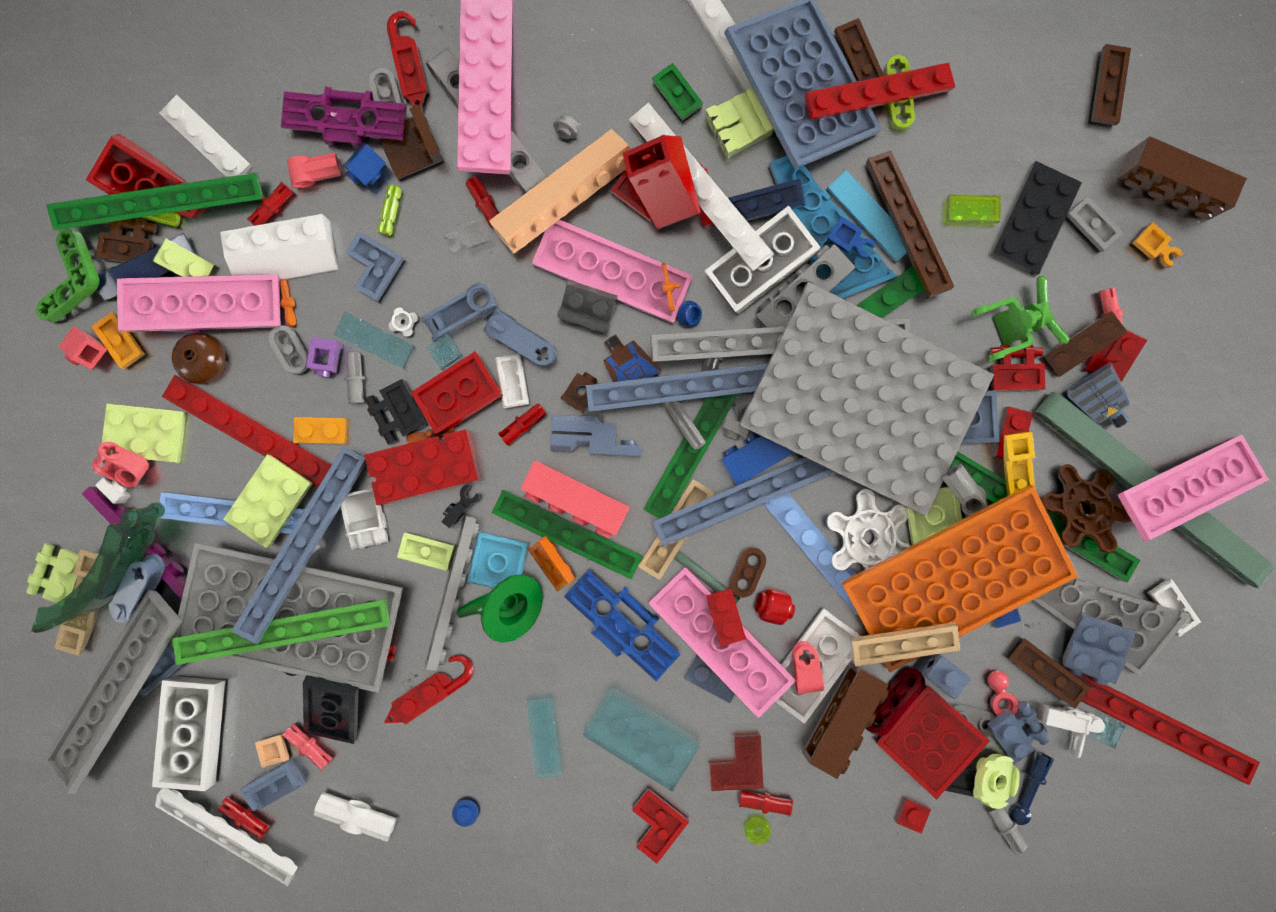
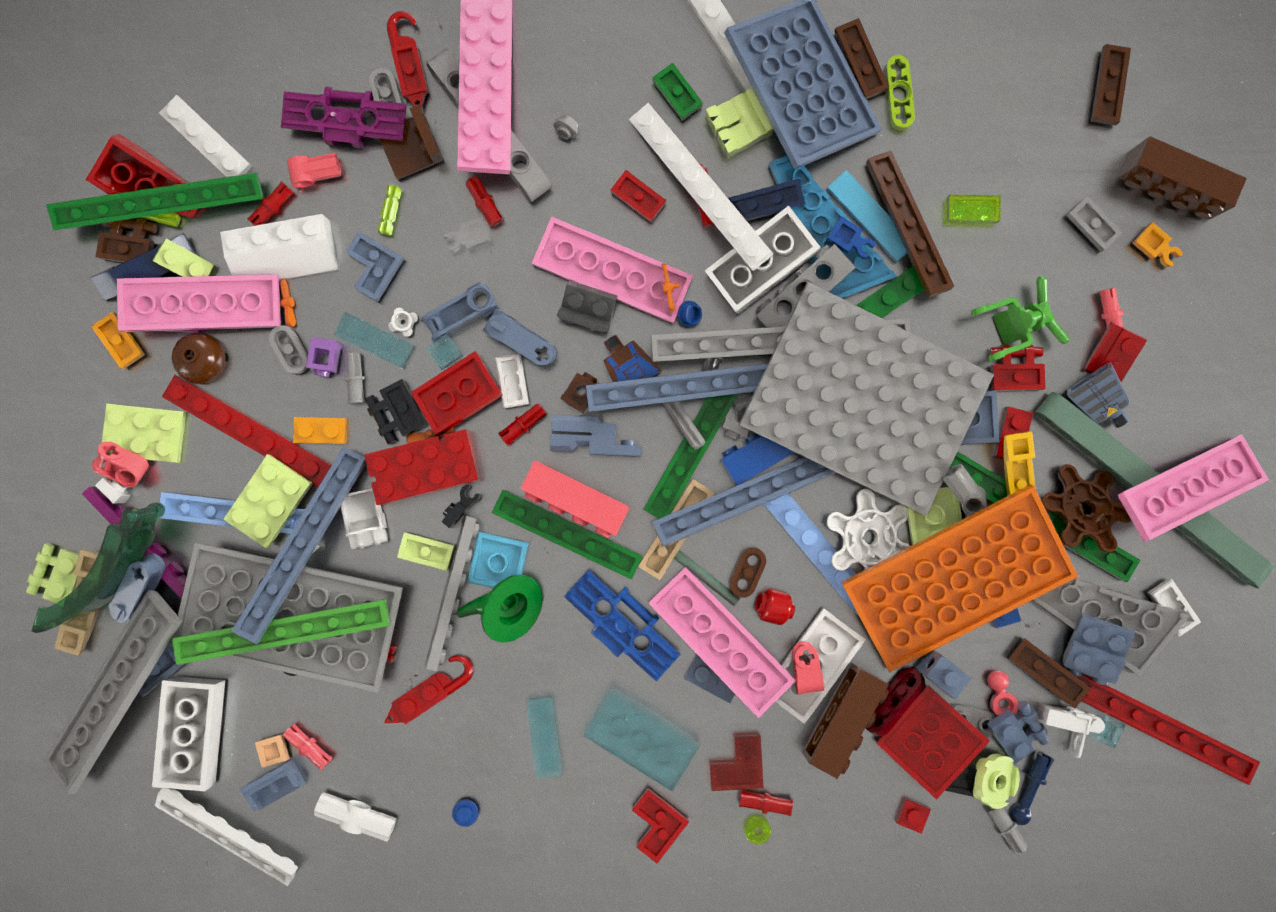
(82, 279): bright green beam -> none
(82, 348): coral brick -> none
(243, 818): red pin -> none
(330, 709): black plate -> none
(364, 165): blue brick -> none
(551, 563): orange plate -> none
(561, 191): light nougat brick -> none
(663, 179): red slope -> none
(726, 617): red plate -> none
(879, 91): red plate -> none
(905, 644): tan plate -> none
(1036, 218): black plate -> none
(1085, 343): reddish brown plate -> none

